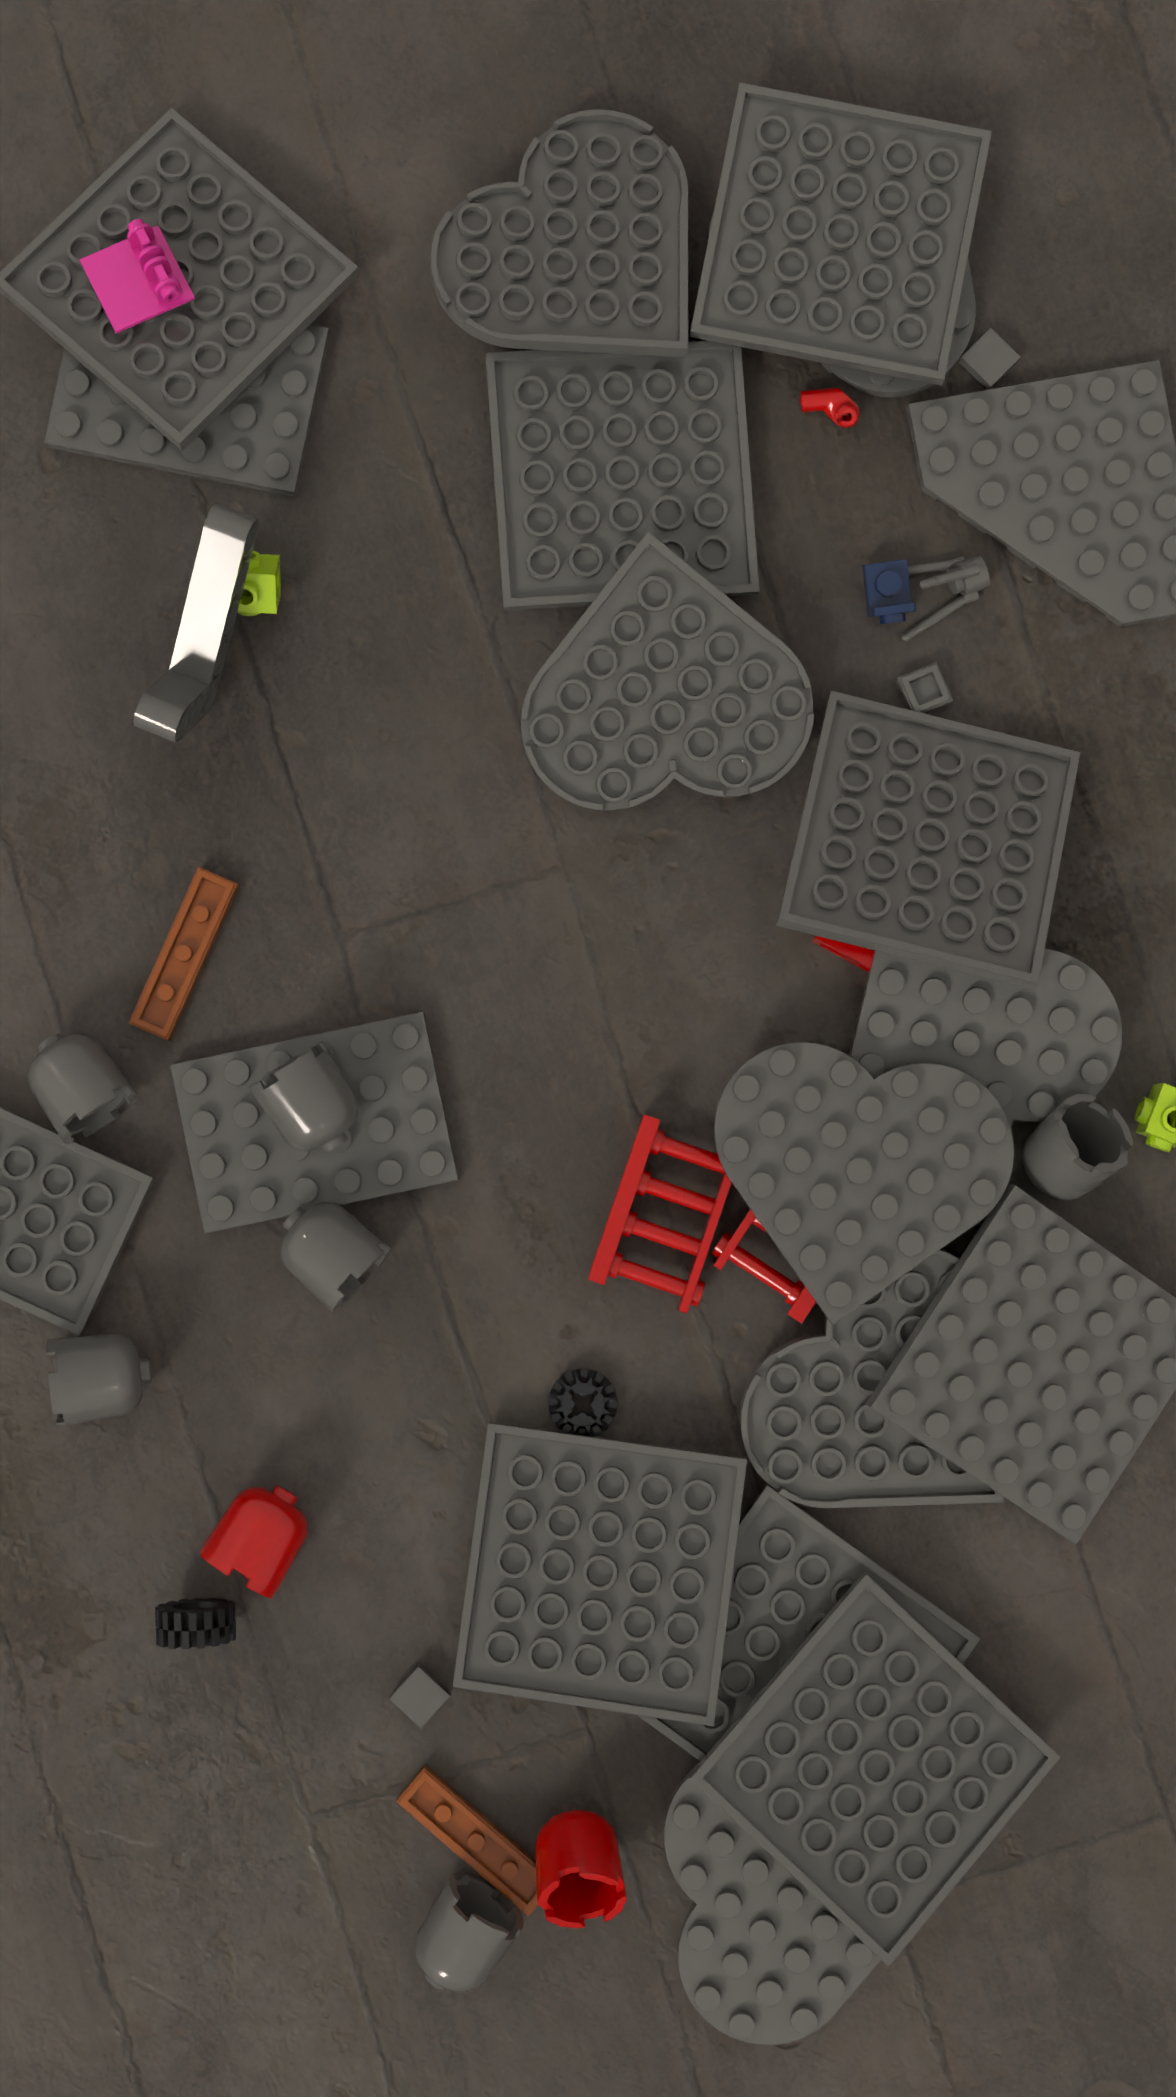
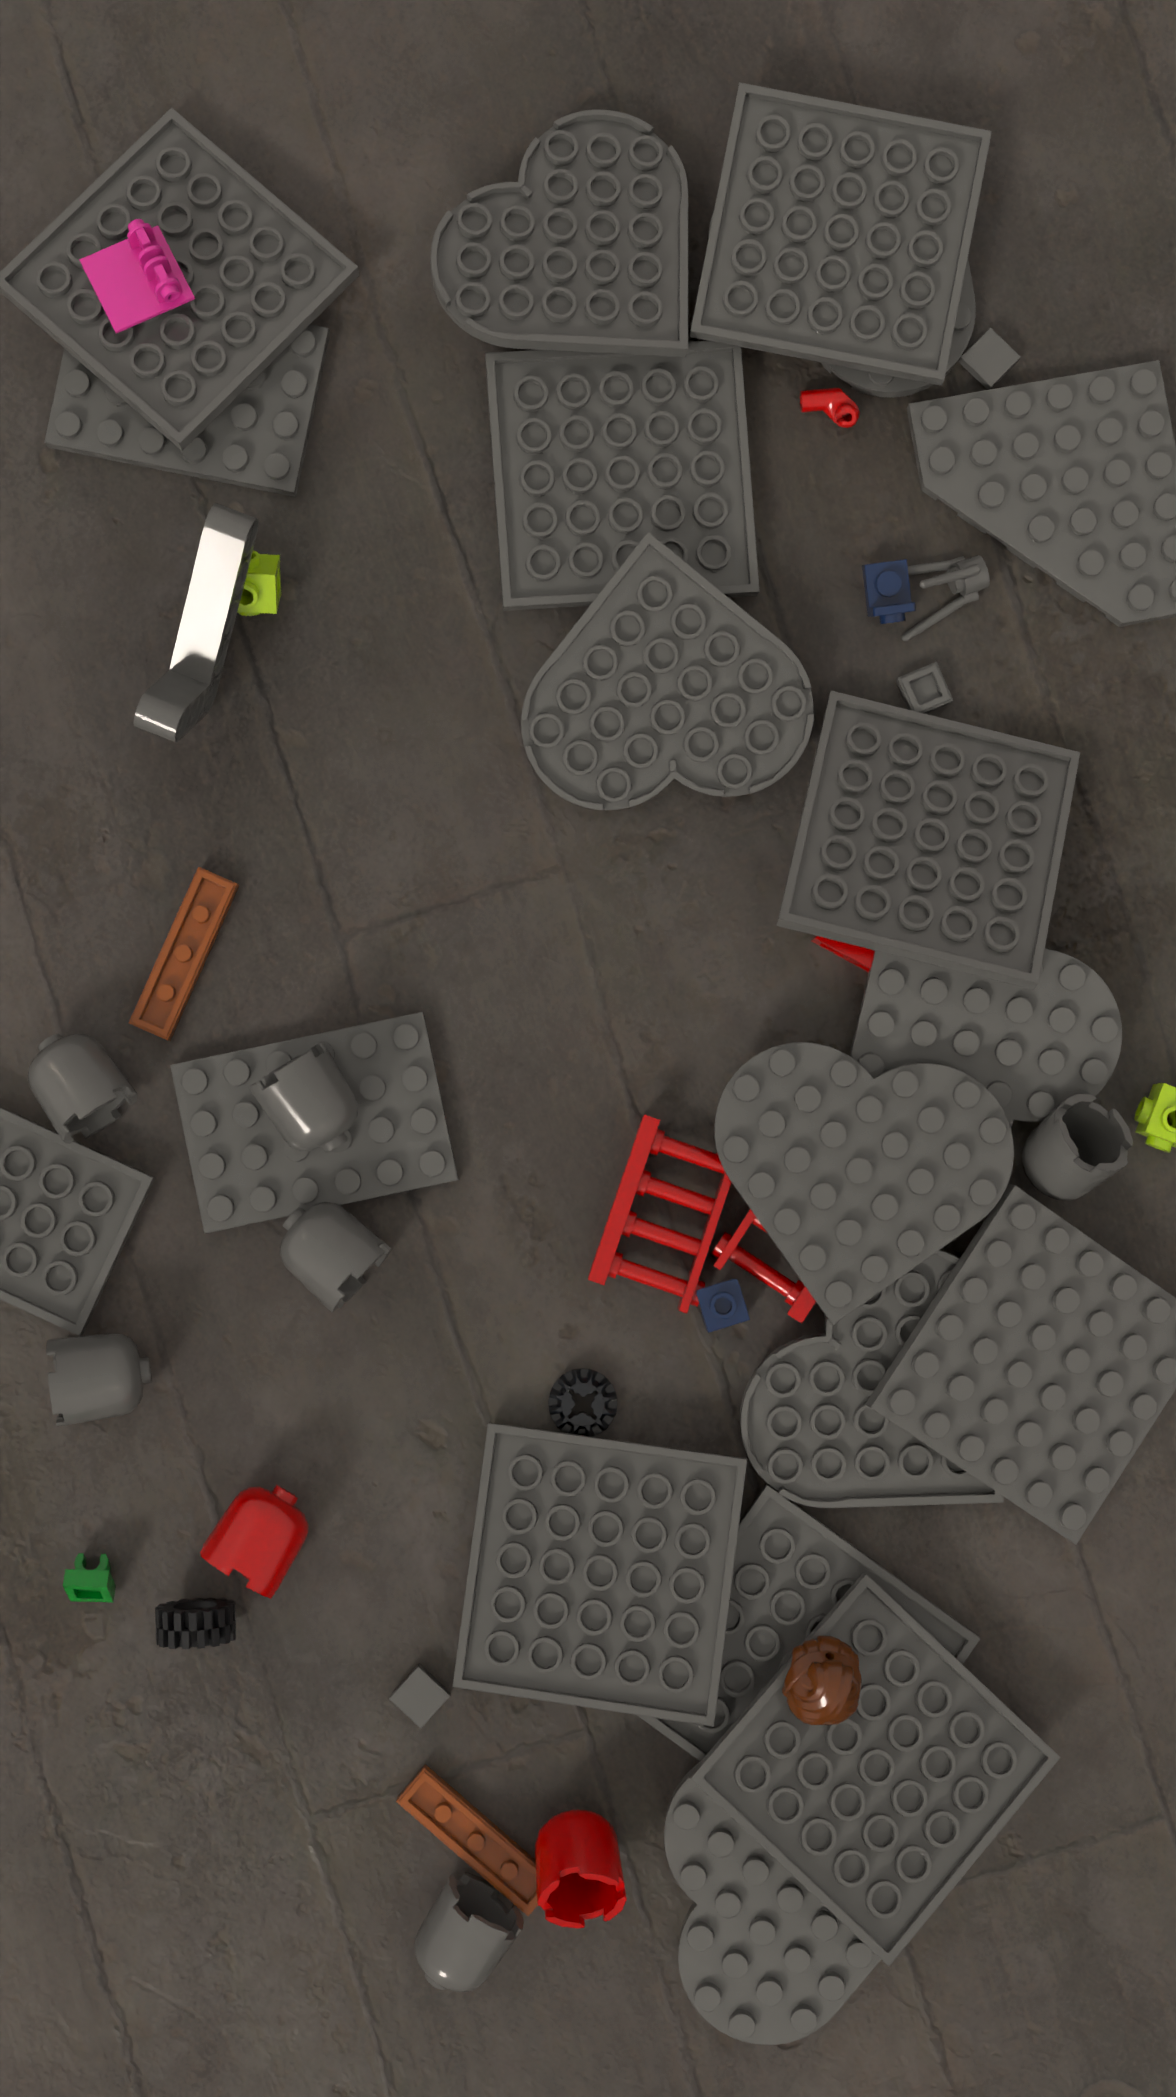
(89, 1585): none -> green tile
(722, 1305): none -> dark blue bracket
(823, 1681): none -> reddish brown hair

